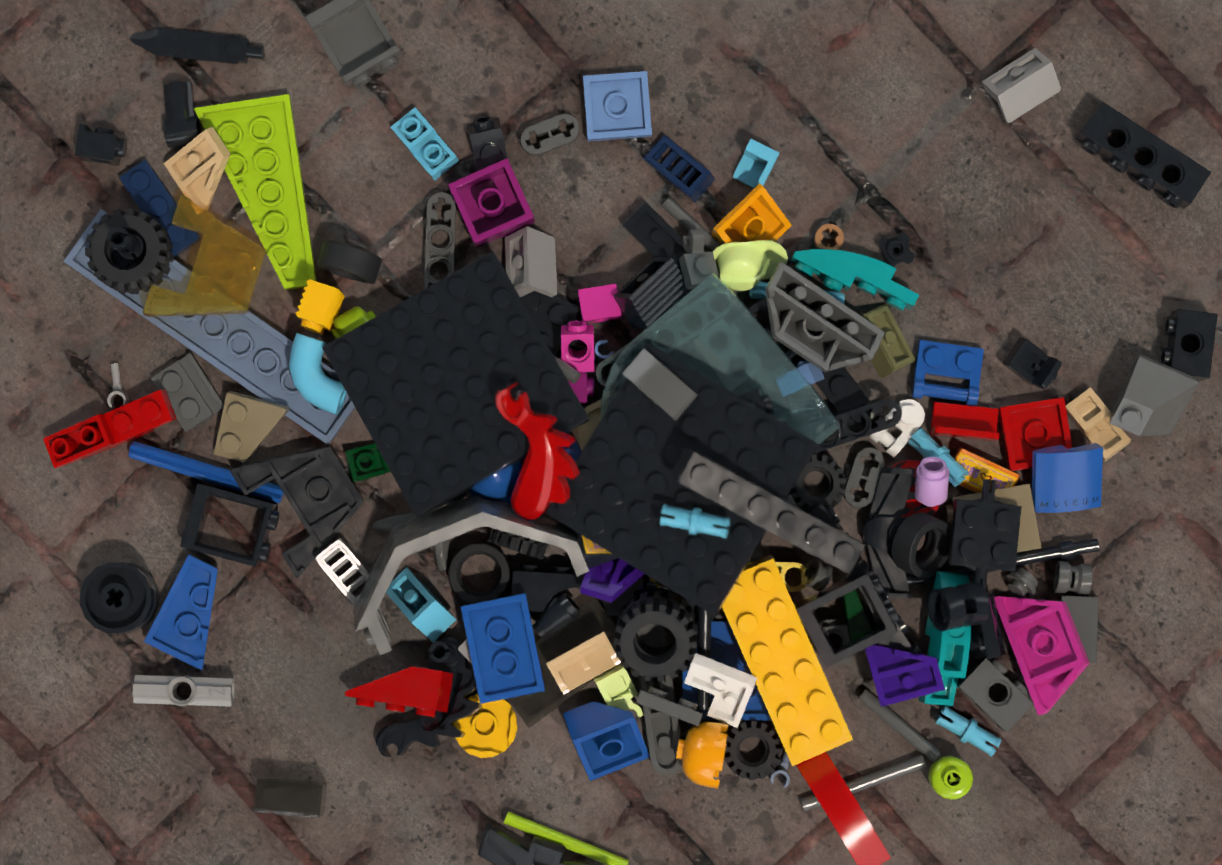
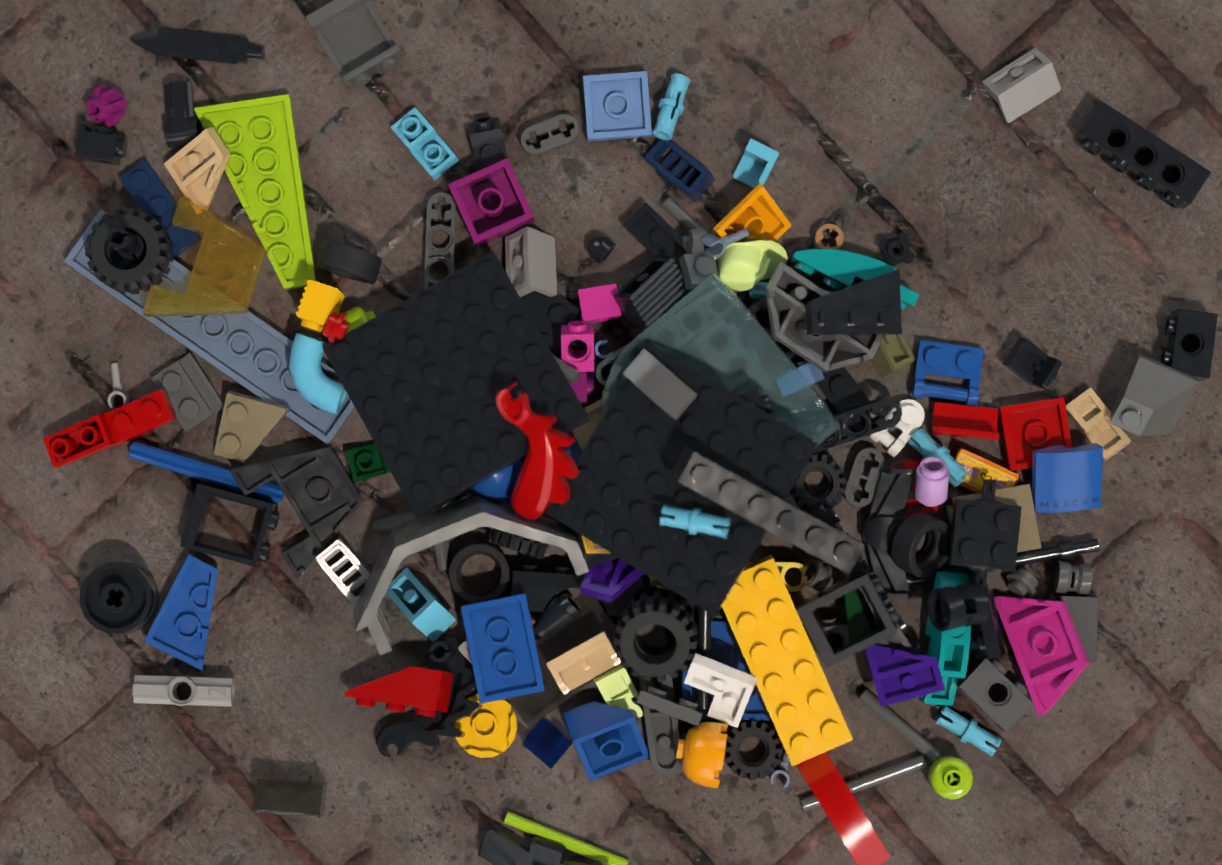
(106, 106): none -> magenta gear
(336, 327): none -> red plate
(547, 742): none -> clear blue panel
(600, 248): none -> black hinge
(671, 106): none -> medium azure pin
(718, 245): none -> sand blue hand
(861, 309): none -> black wing

